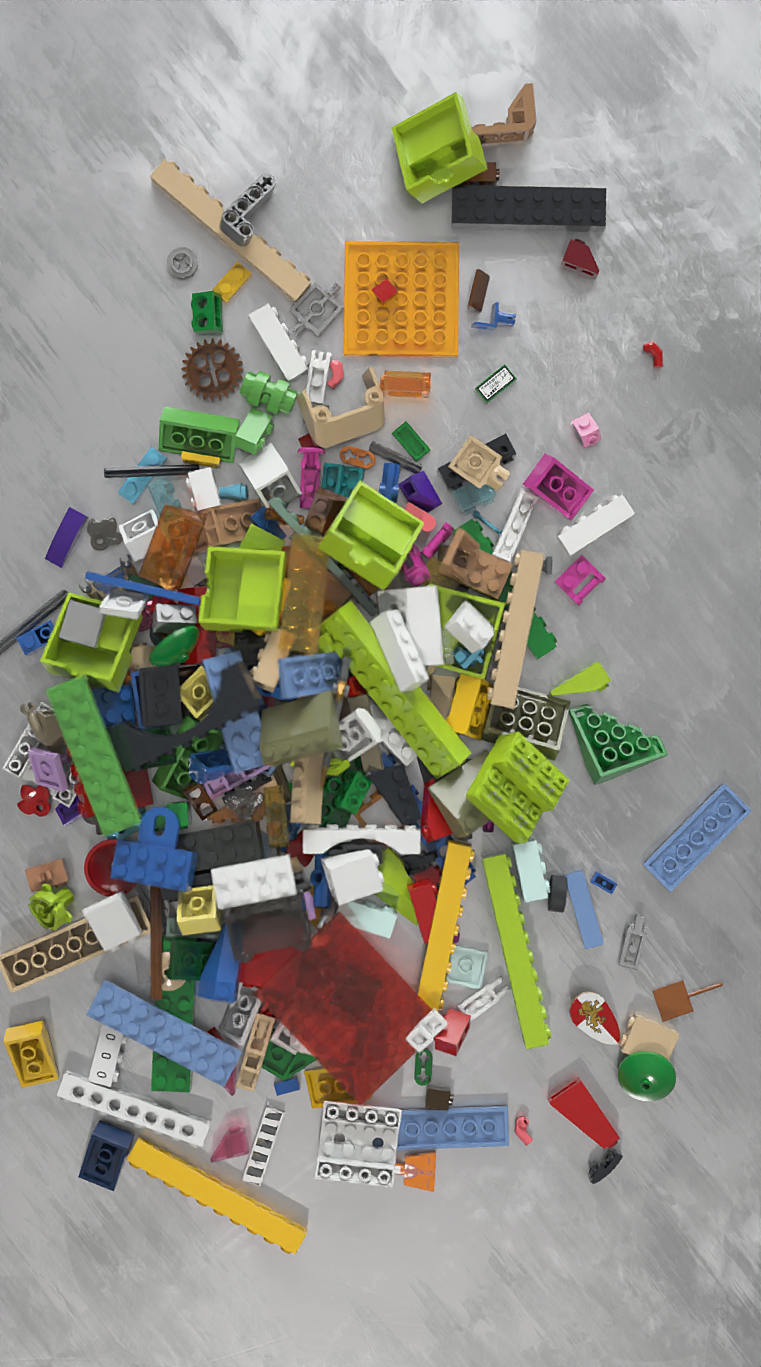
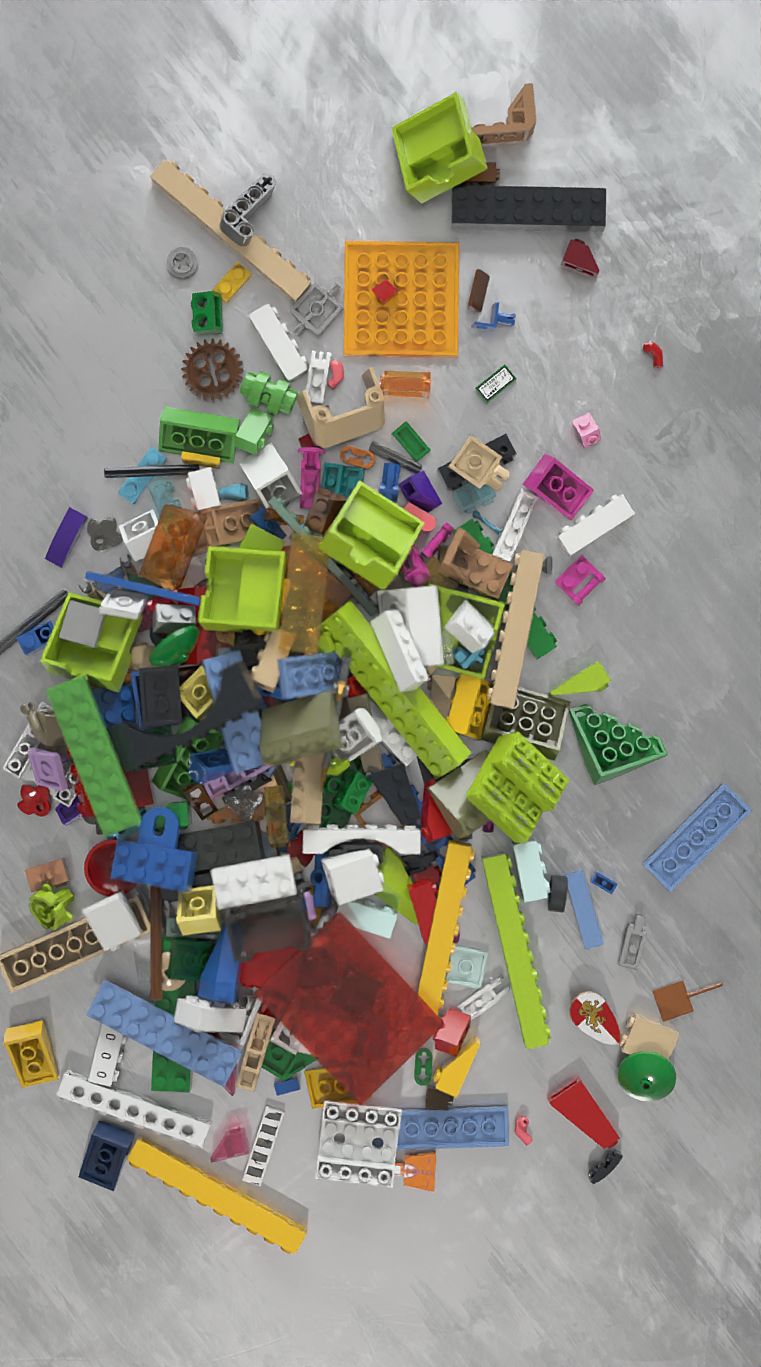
(210, 1015): none -> white brick
(427, 1028): white slope -> none
(454, 1070): none -> yellow slope

